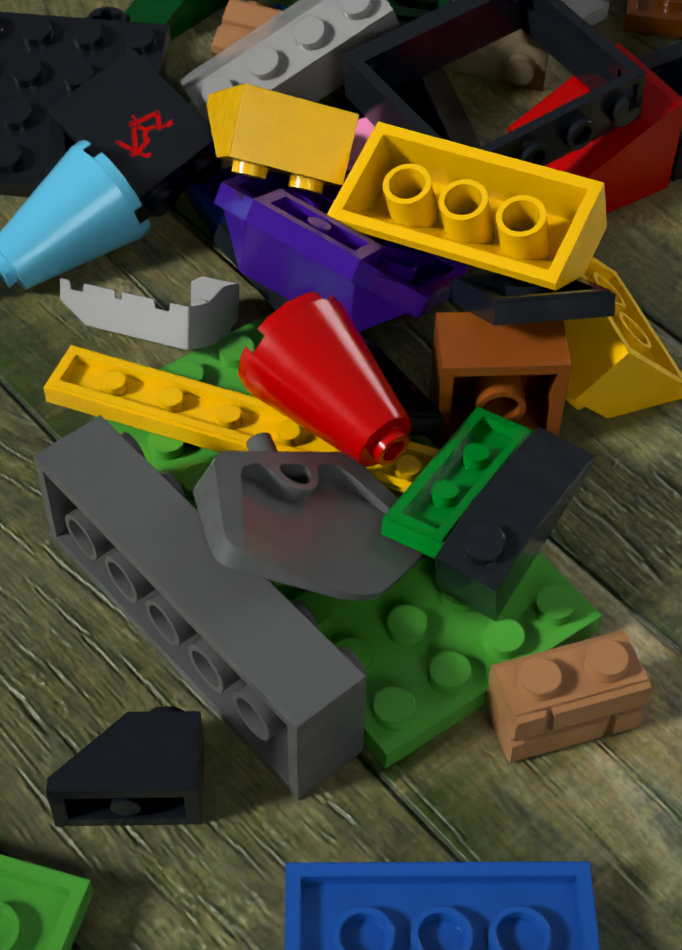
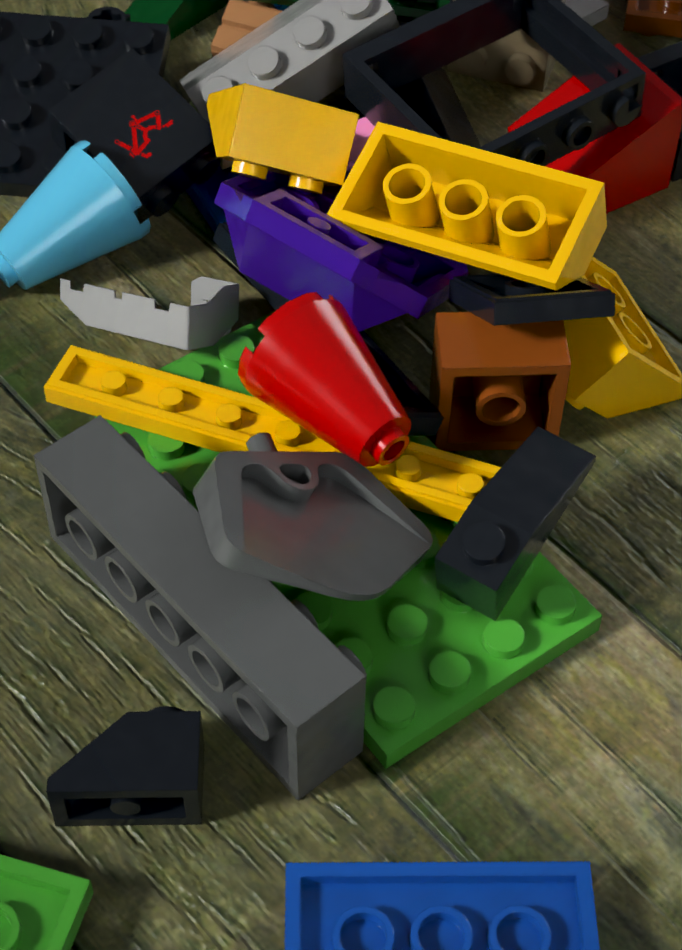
(452, 480): green tile -> none
(566, 695): medium nougat brick -> none

